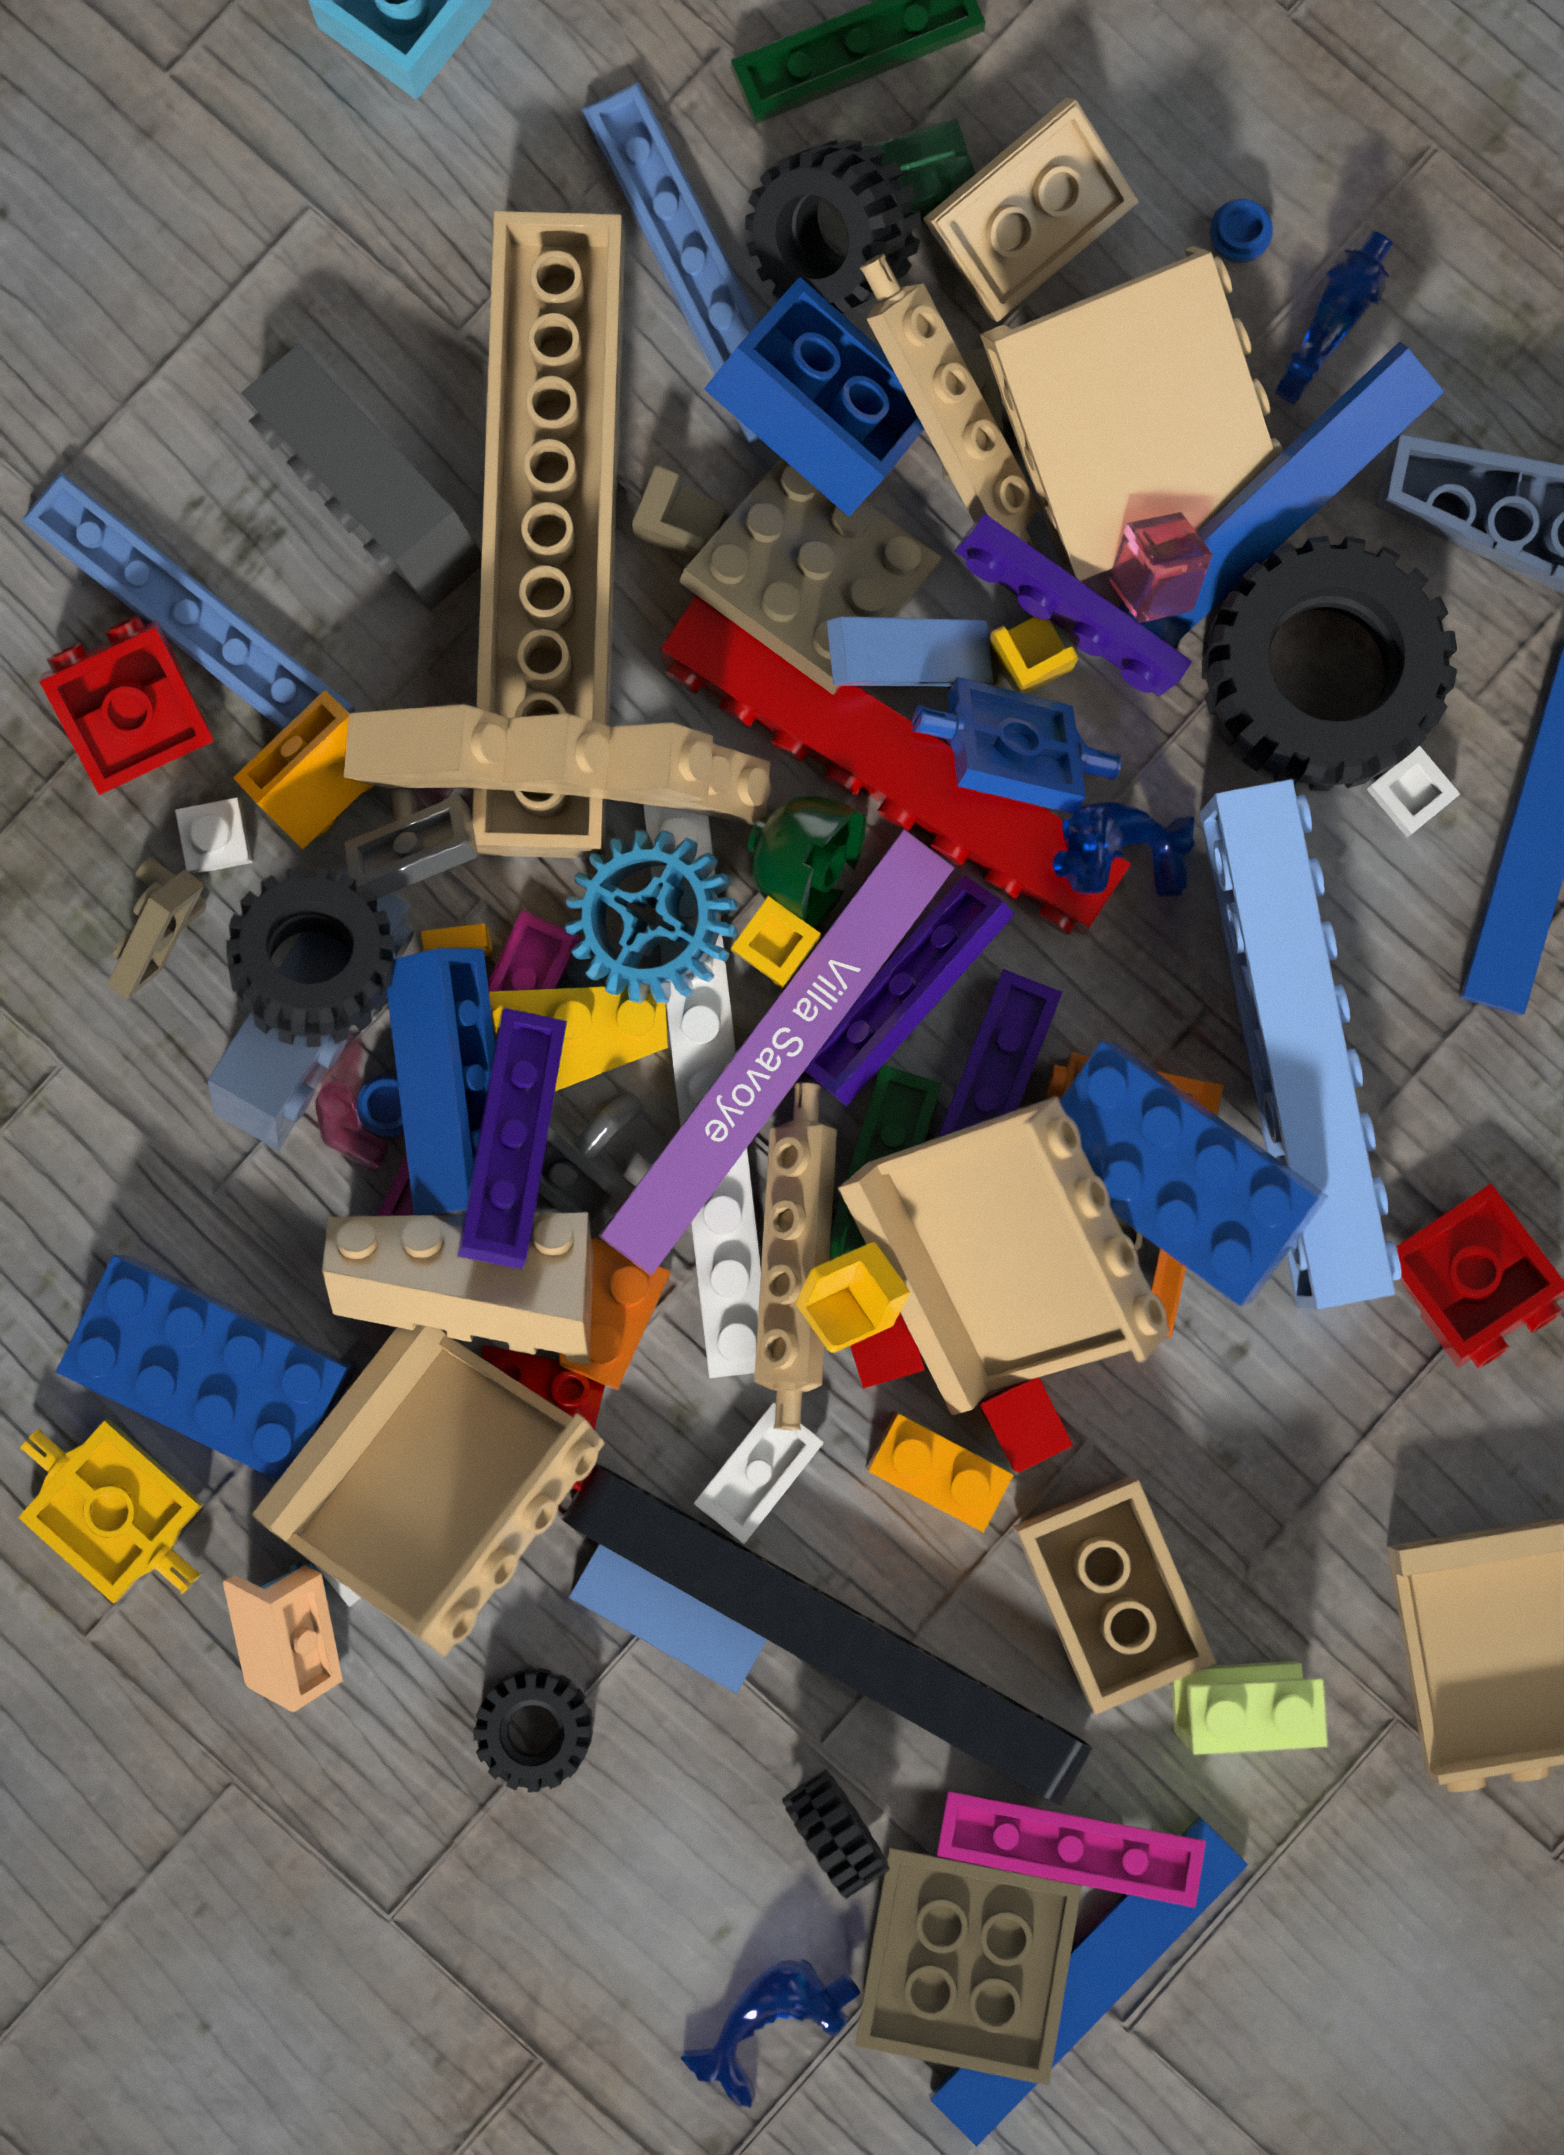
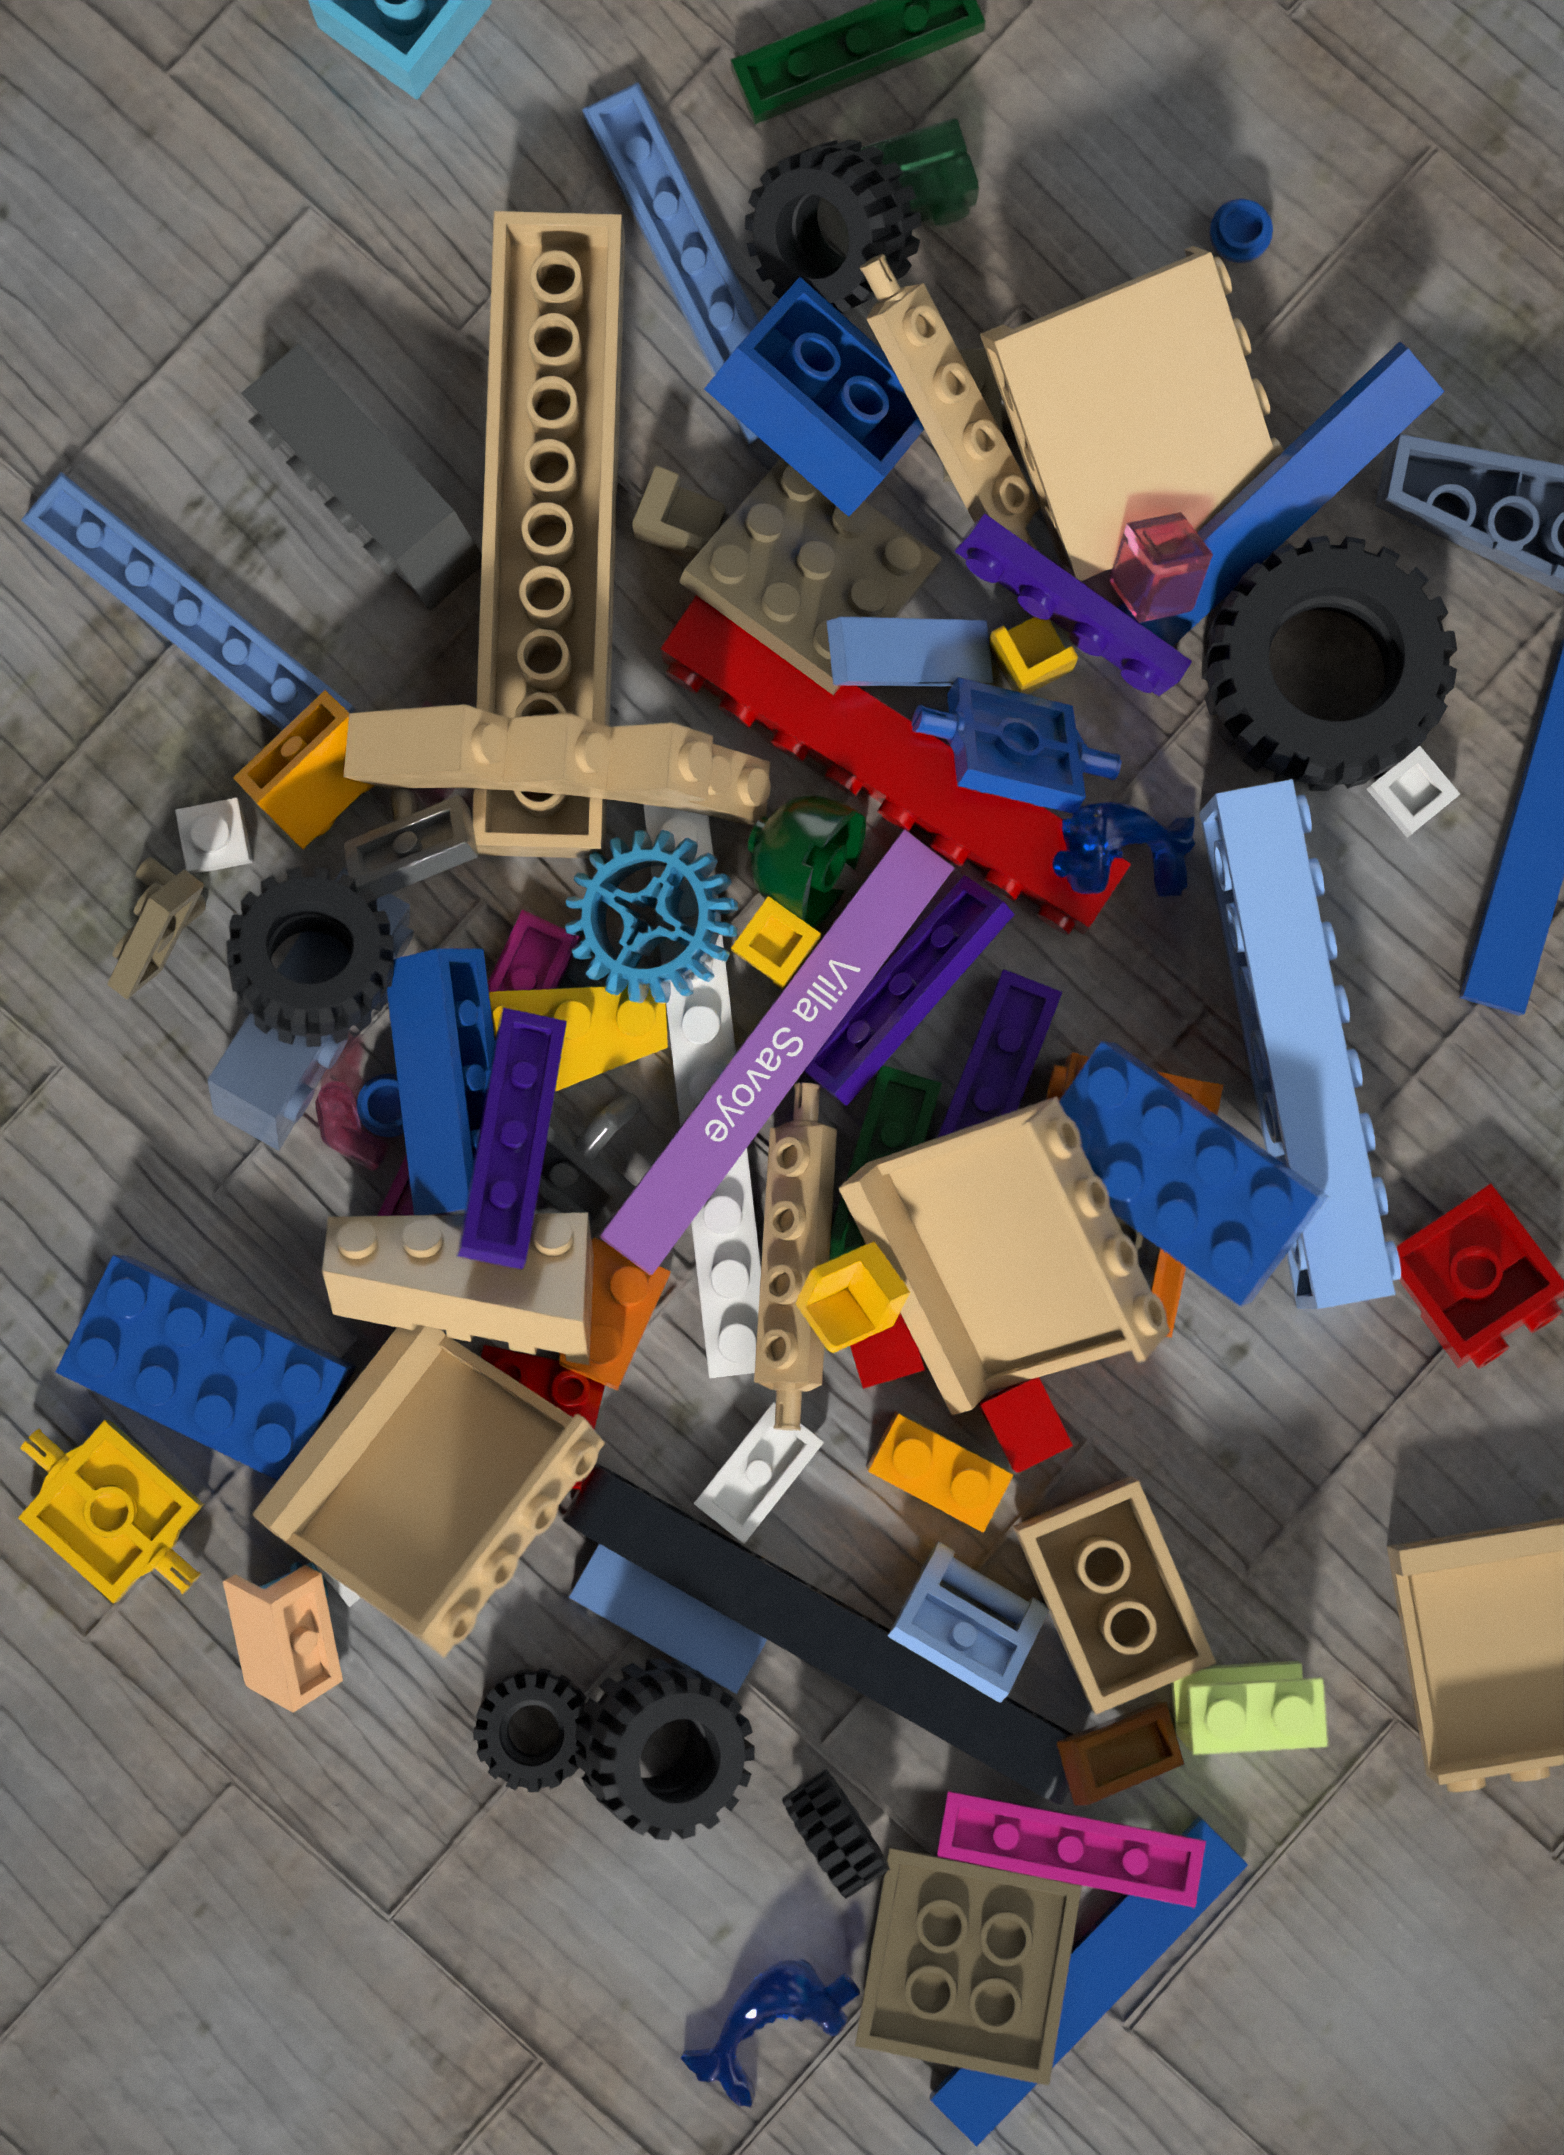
(125, 704): red plate -> none
(468, 936): light orange tile -> none
(699, 1780): none -> black tyre
(962, 1636): none -> light blue plate
(1031, 209): tan tile -> none
(1120, 1753): none -> reddish brown tile
(1352, 288): clear blue animal -> none

